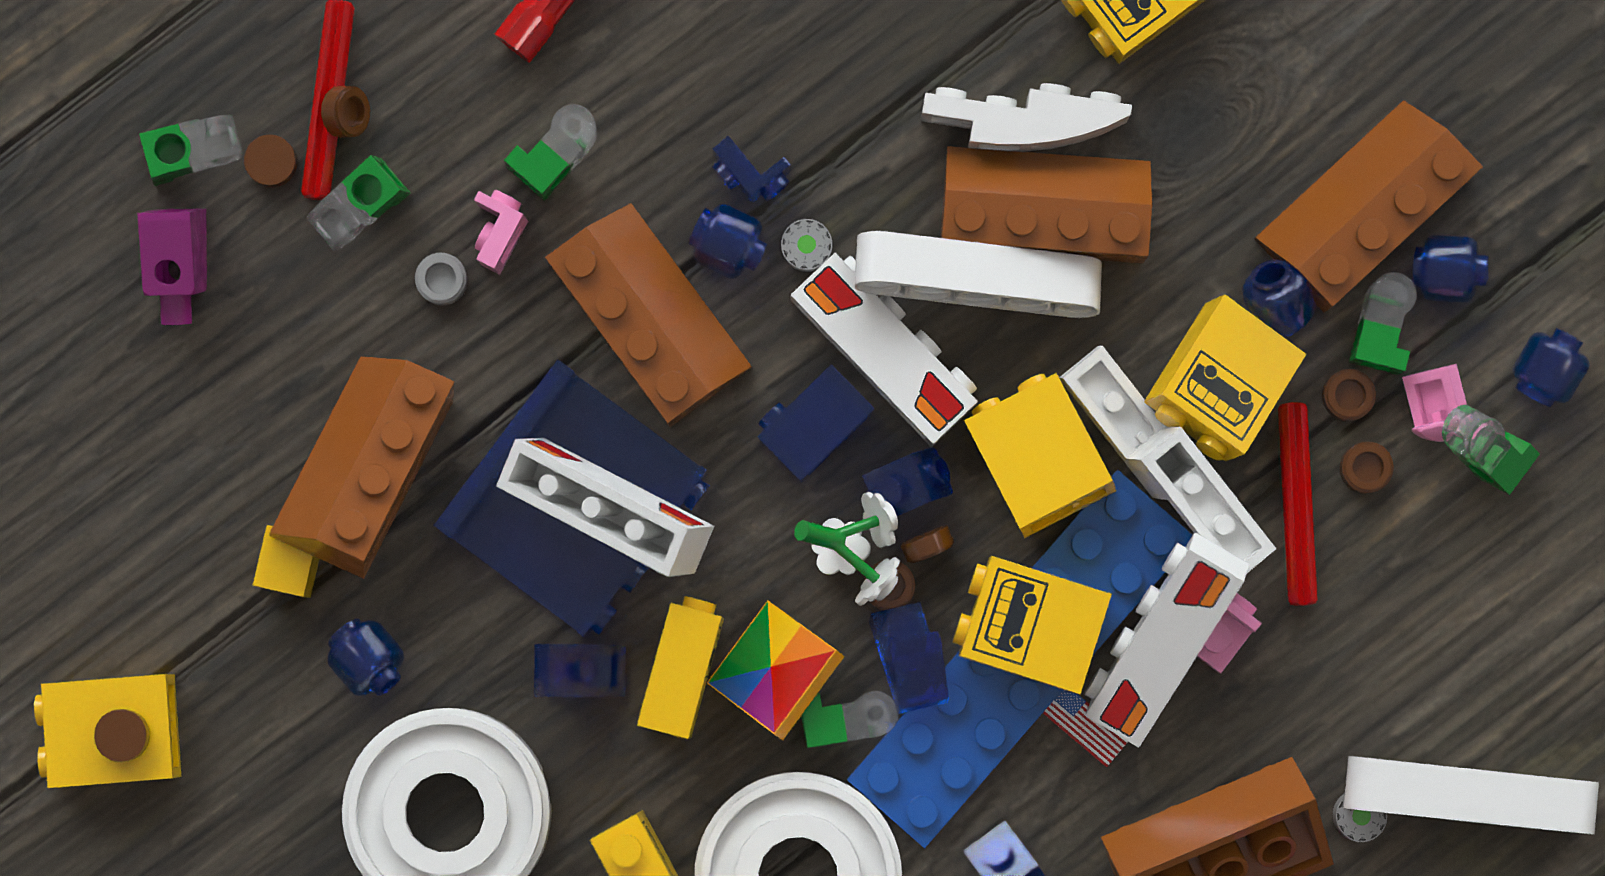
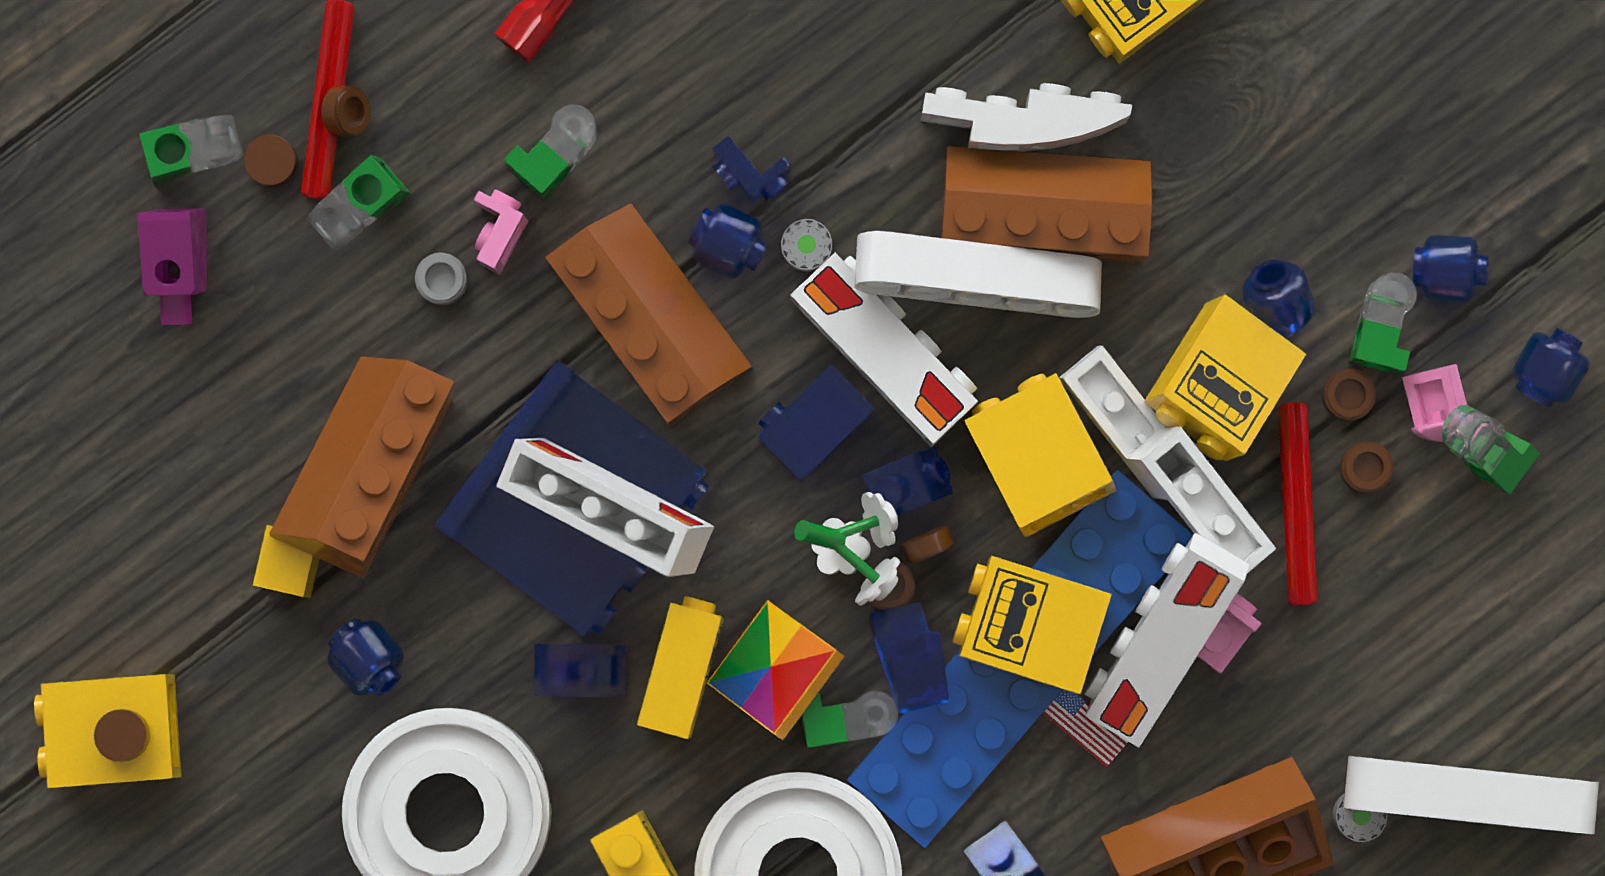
(1369, 202): dark orange slope -> none

